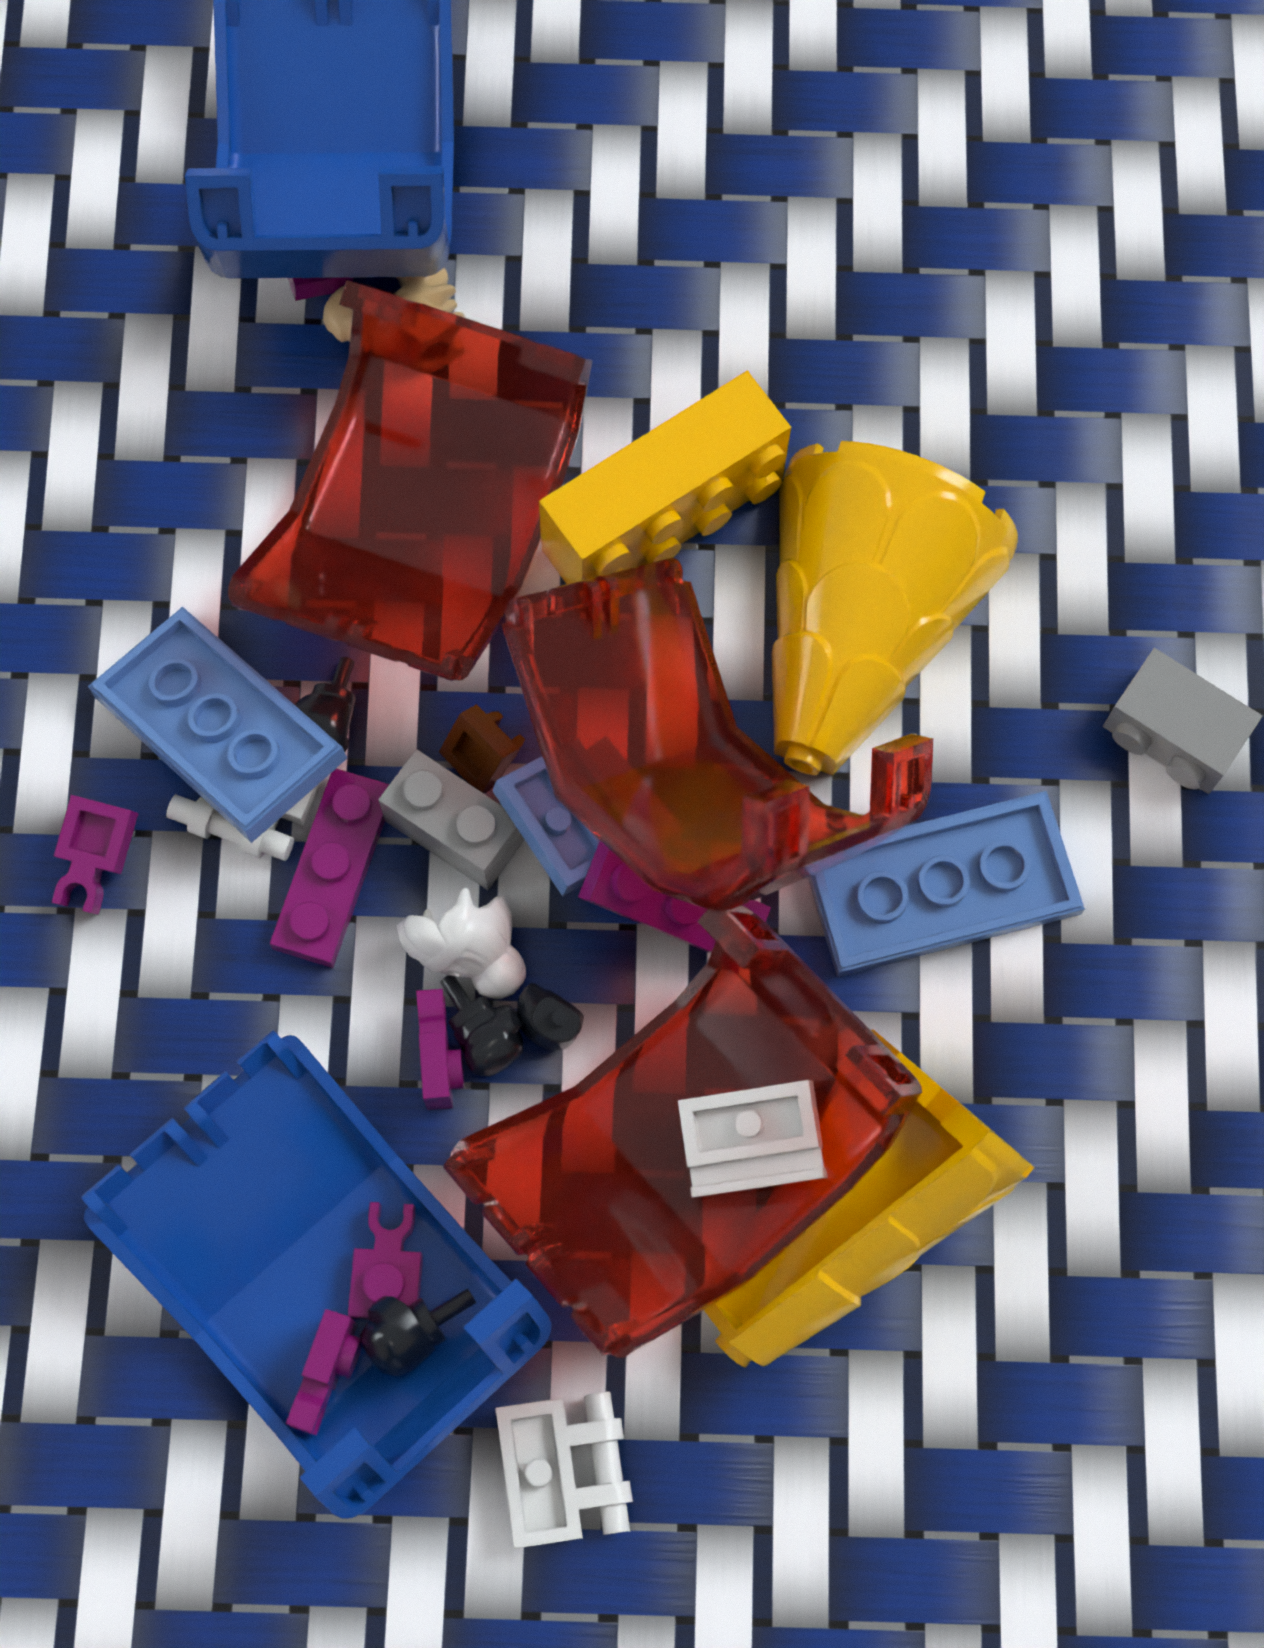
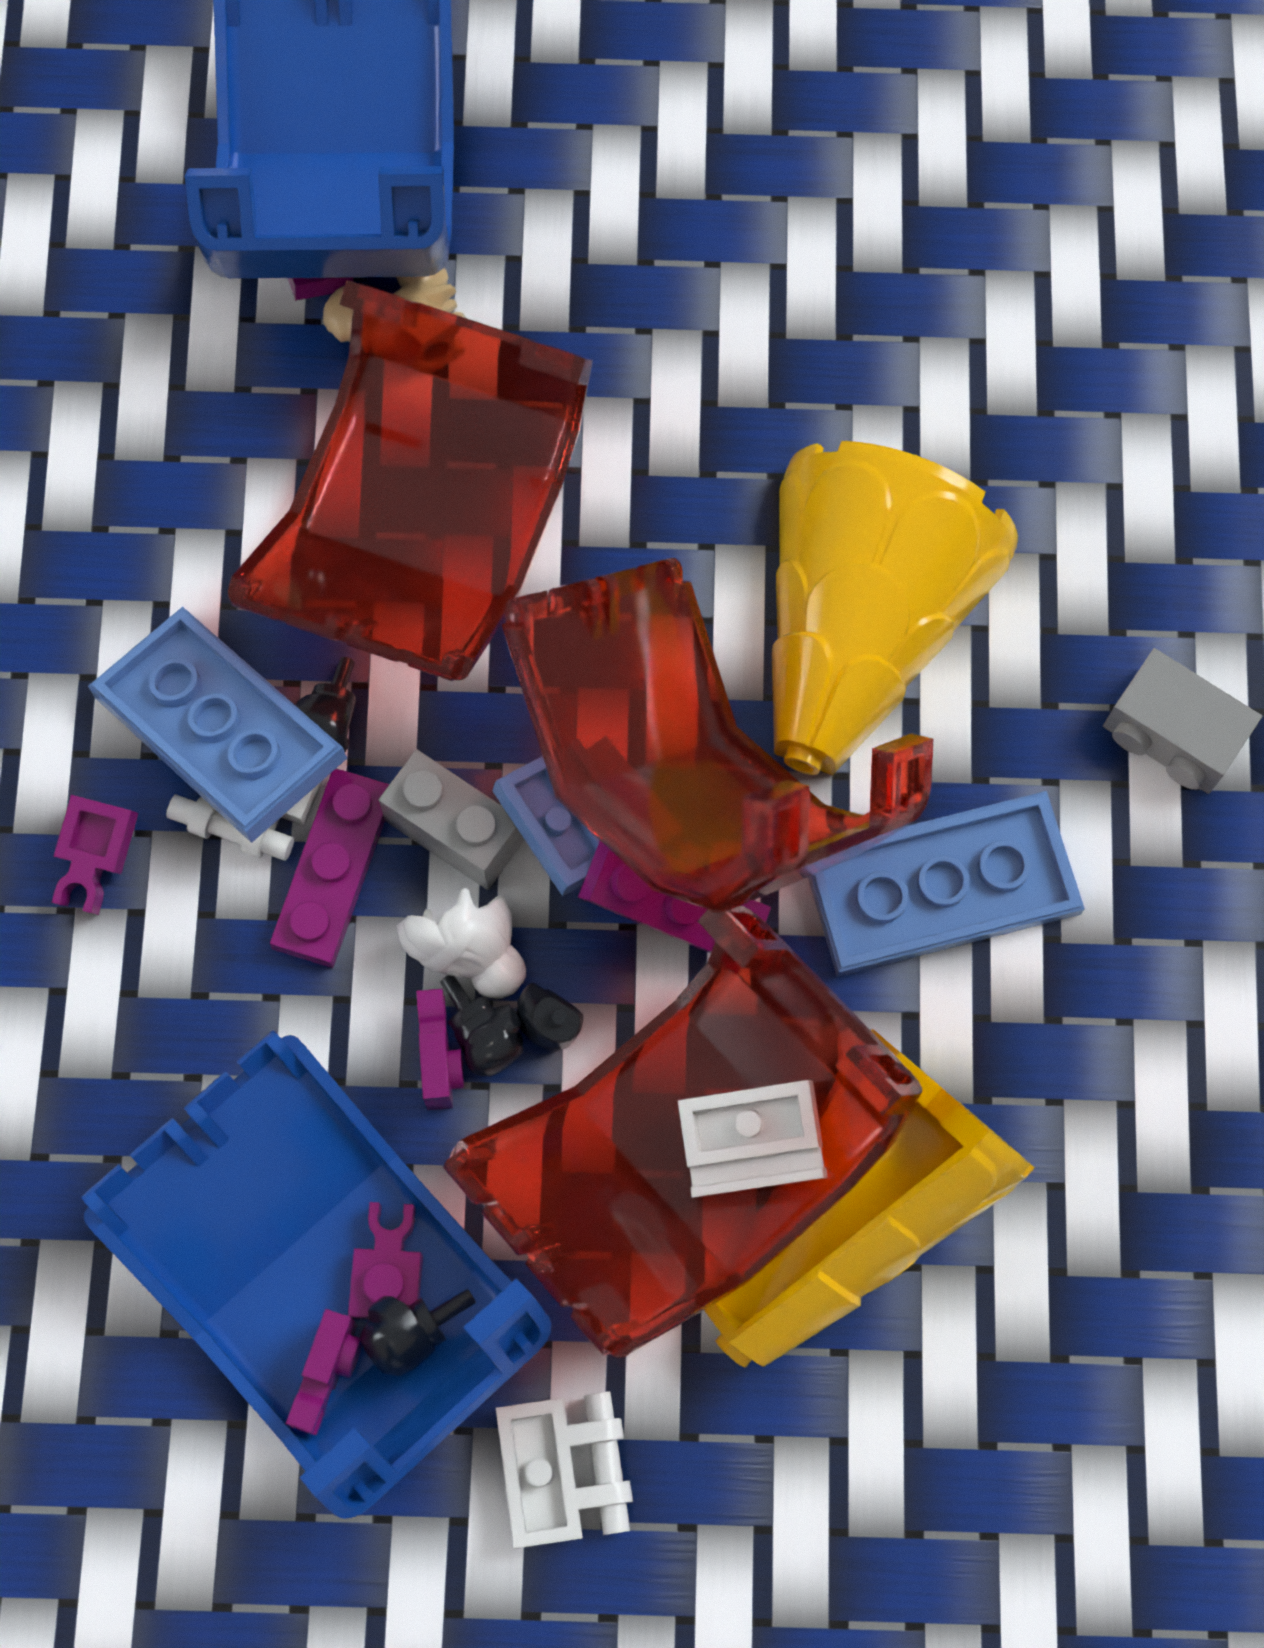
(480, 748): reddish brown tile -> none
(668, 484): yellow brick -> none

